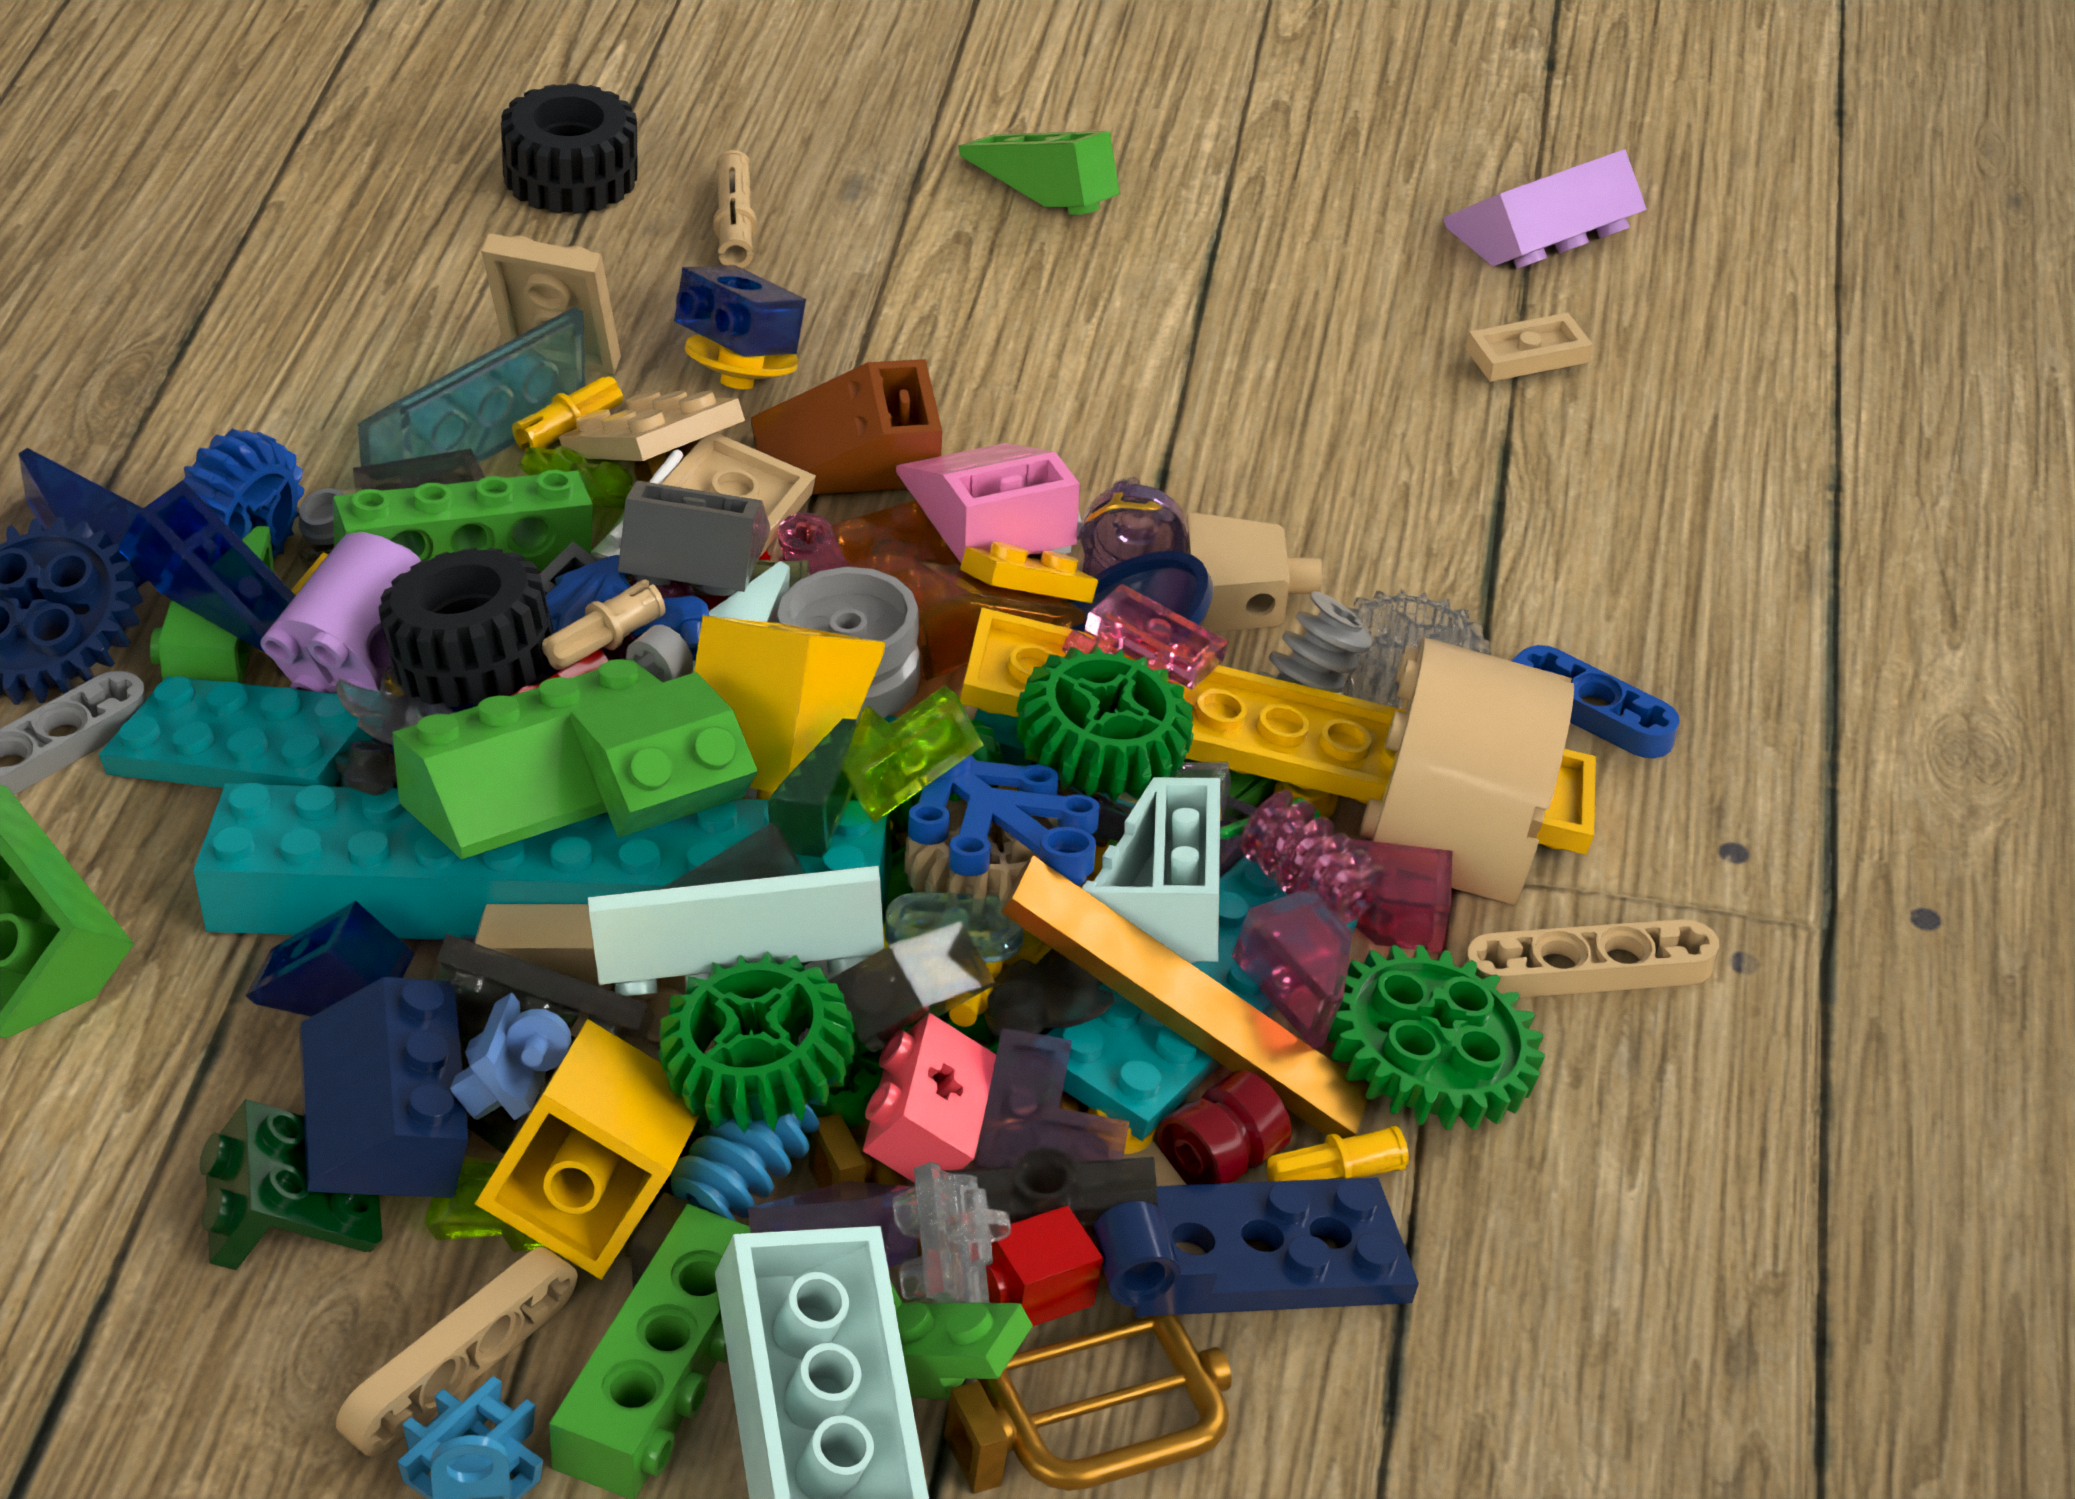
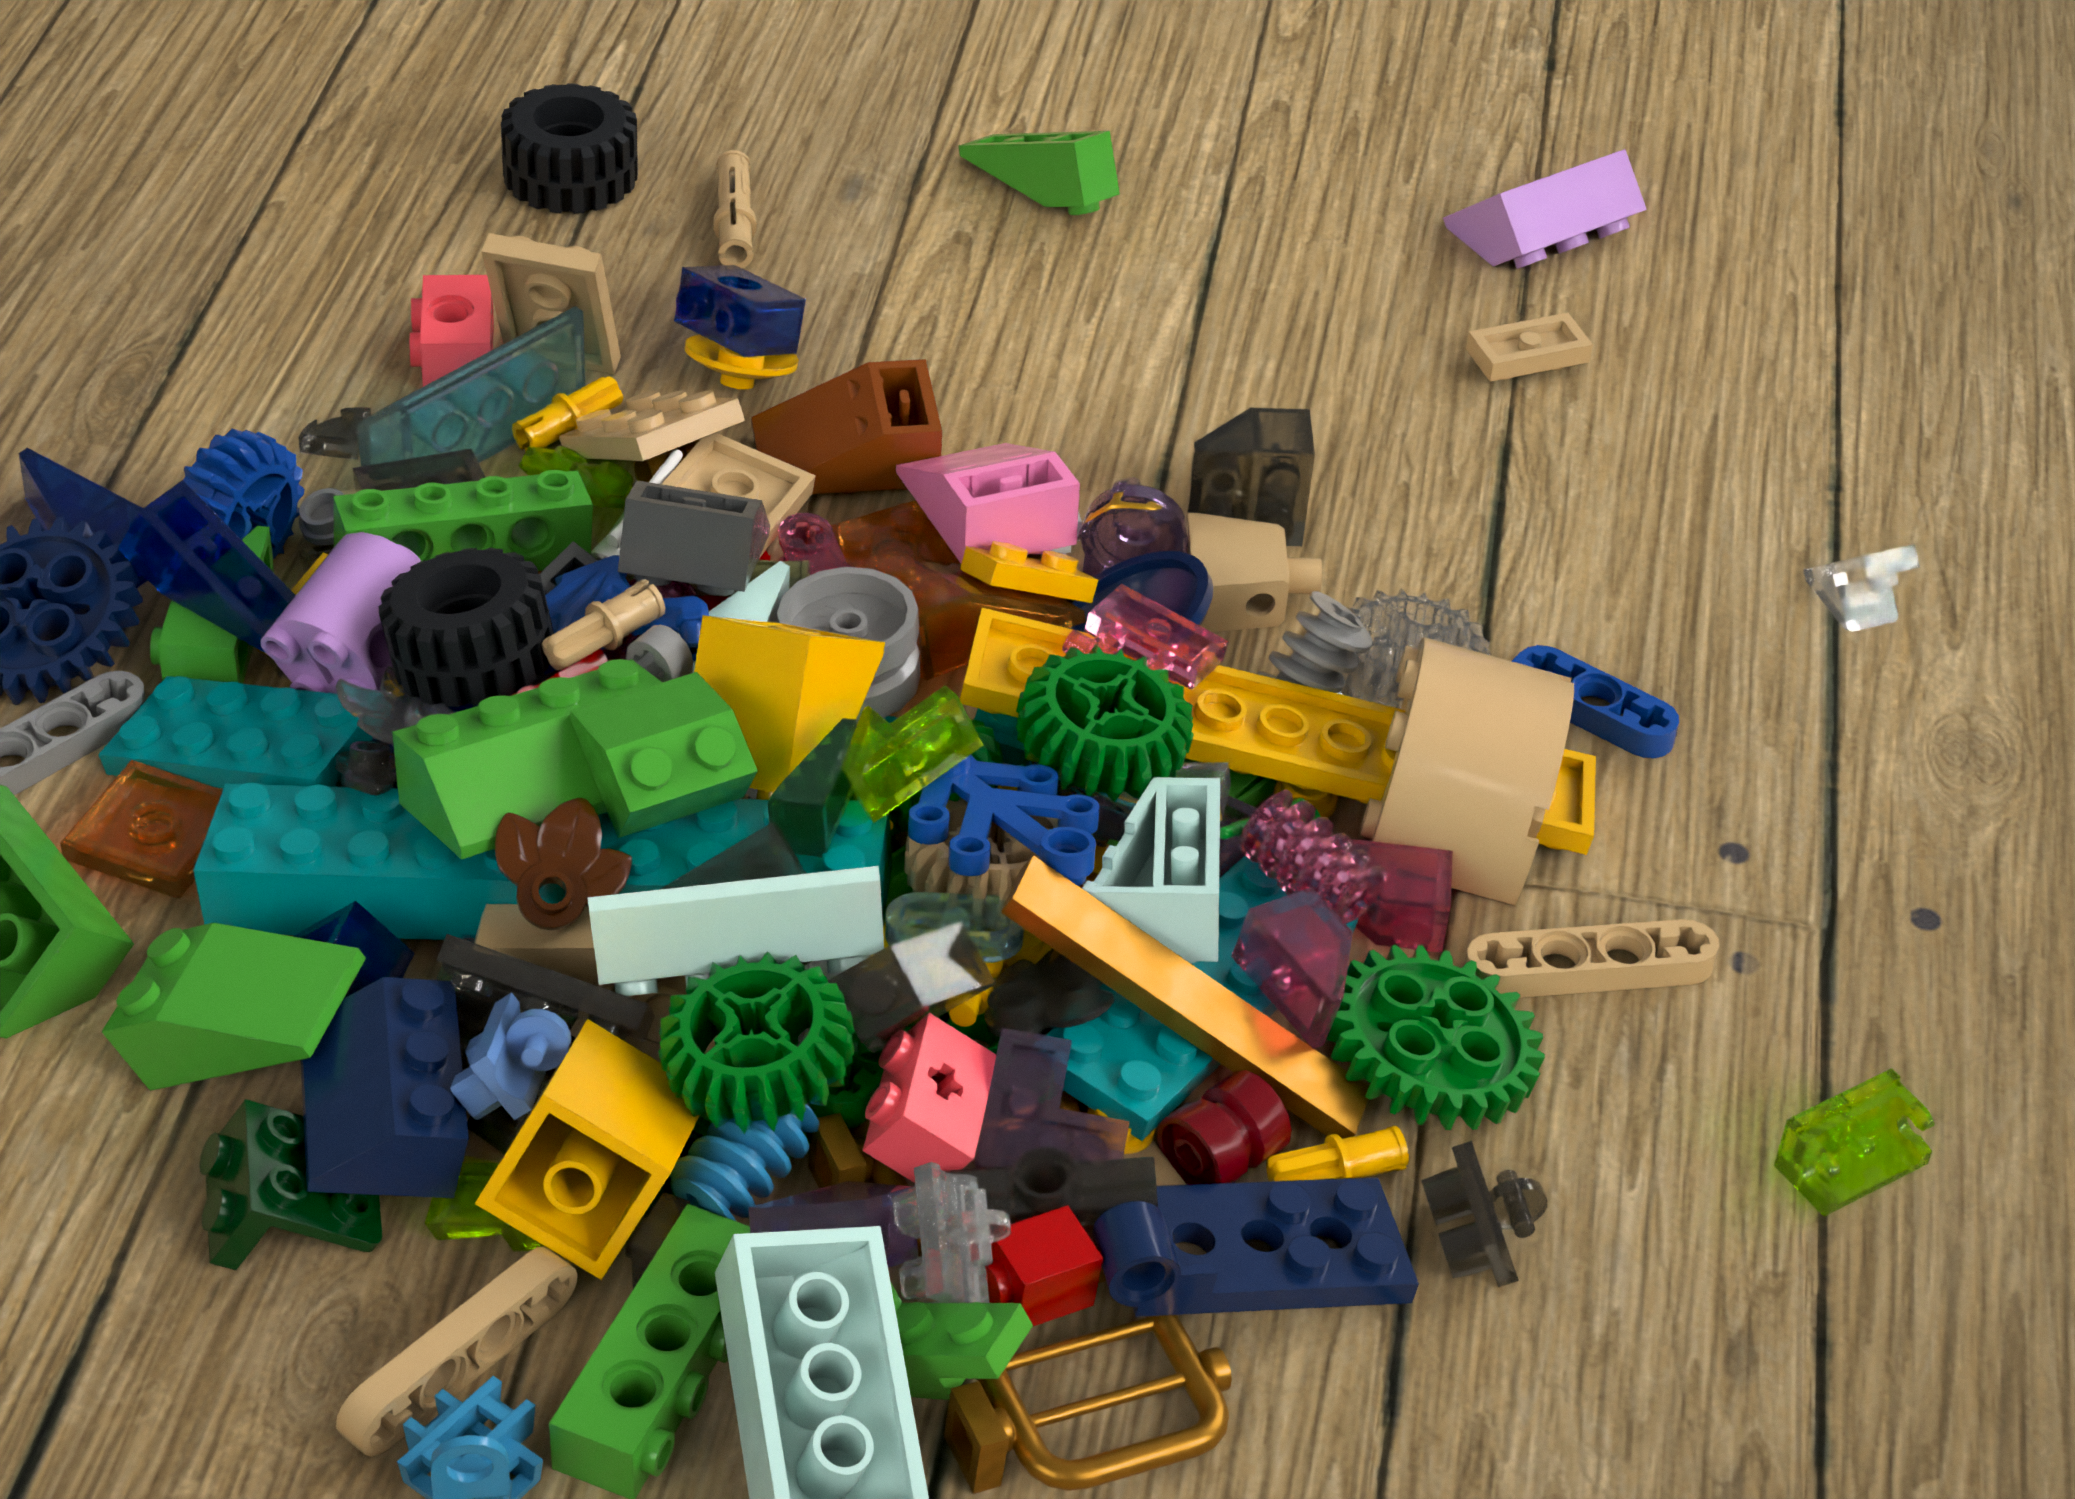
(145, 829): none -> clear orange plate
(227, 1002): none -> bright green slope
(334, 436): none -> clear smoke tile
(450, 324): none -> coral brick
(561, 853): none -> reddish brown plate
(1256, 469): none -> clear smoke slope
(1509, 1205): none -> clear smoke hips
(1854, 1143): none -> clear neon green hinge
(1861, 587): none -> clear slope

